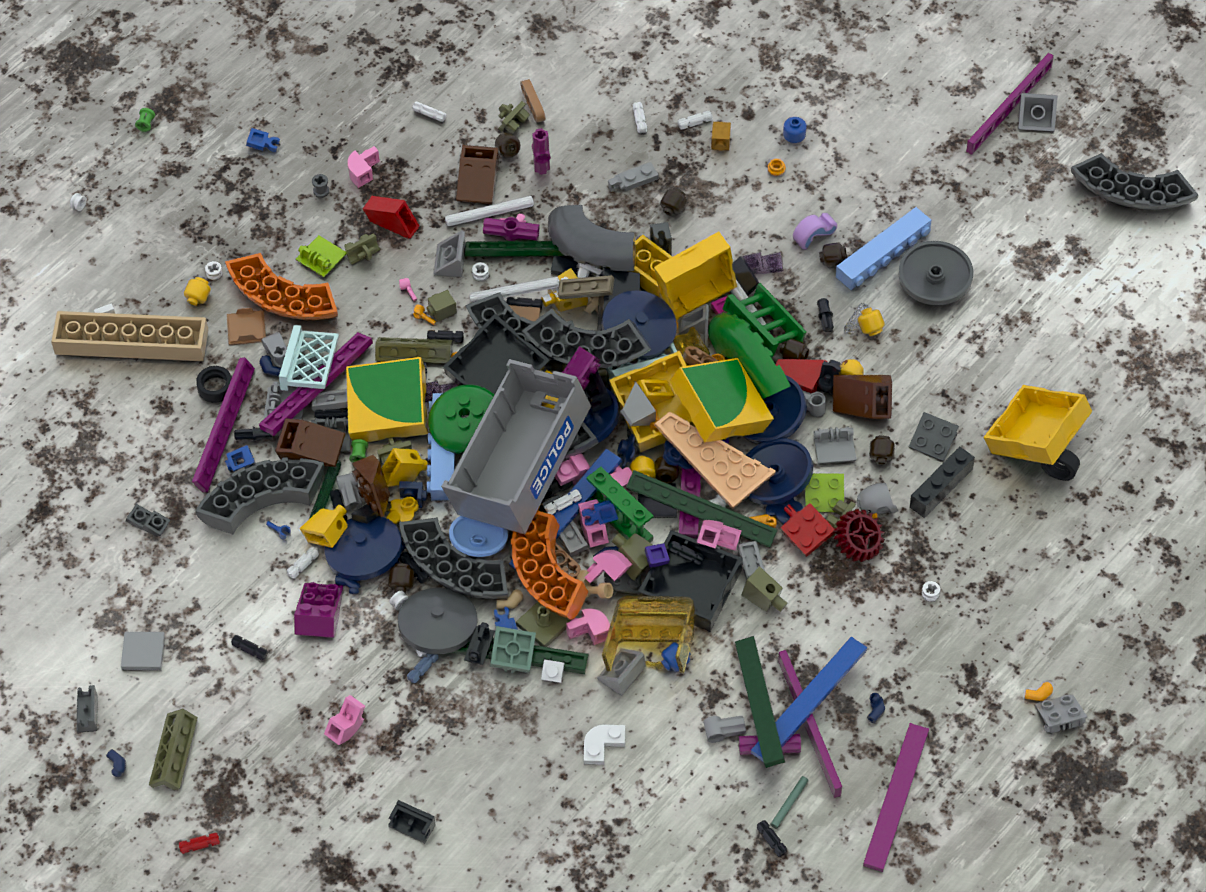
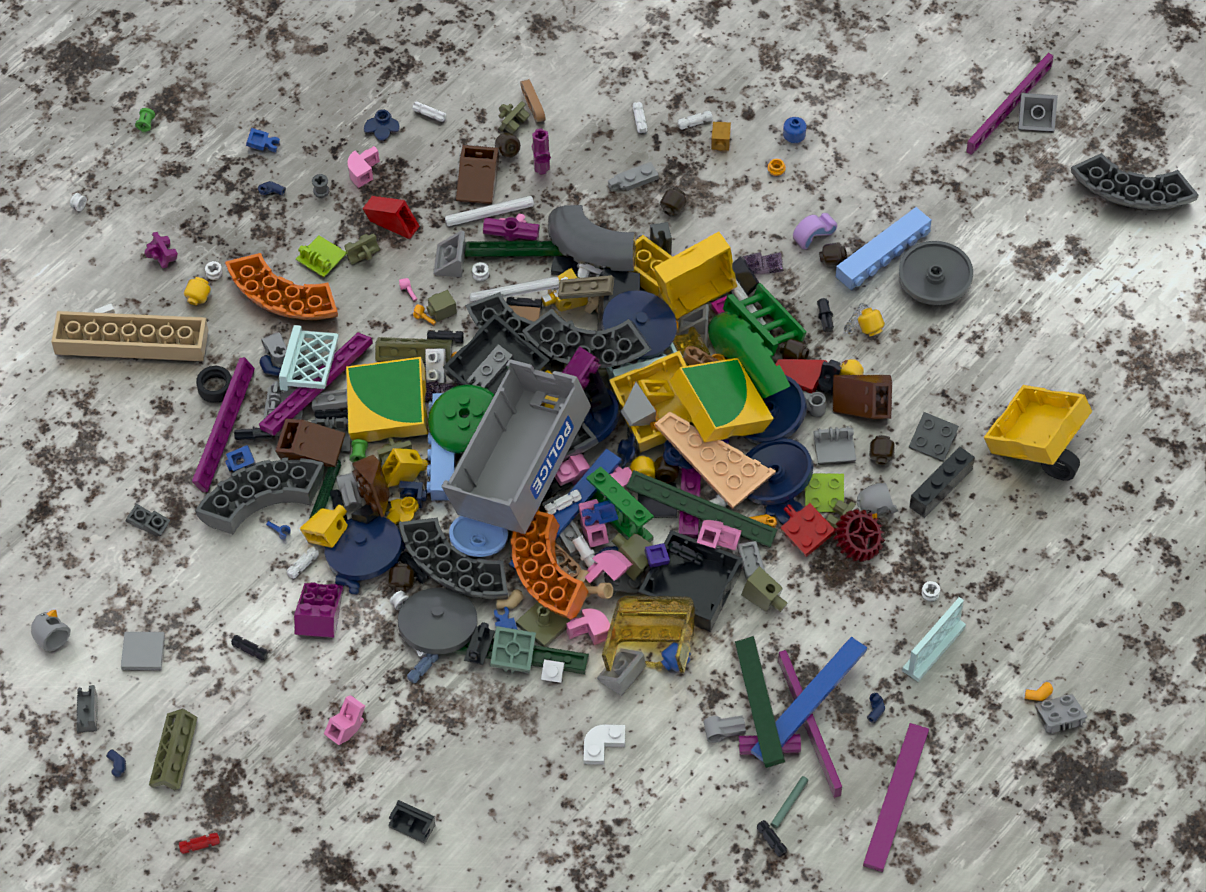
(49, 631): none -> light grey piece
(158, 250): none -> magenta hips
(246, 326): medium nougat piece -> none
(270, 187): none -> dark blue arm
(381, 125): none -> dark blue plate
(434, 365): none -> white hips
(490, 367): none -> light grey hinge
(584, 550): none -> white pin
(935, 642): none -> light aqua fence

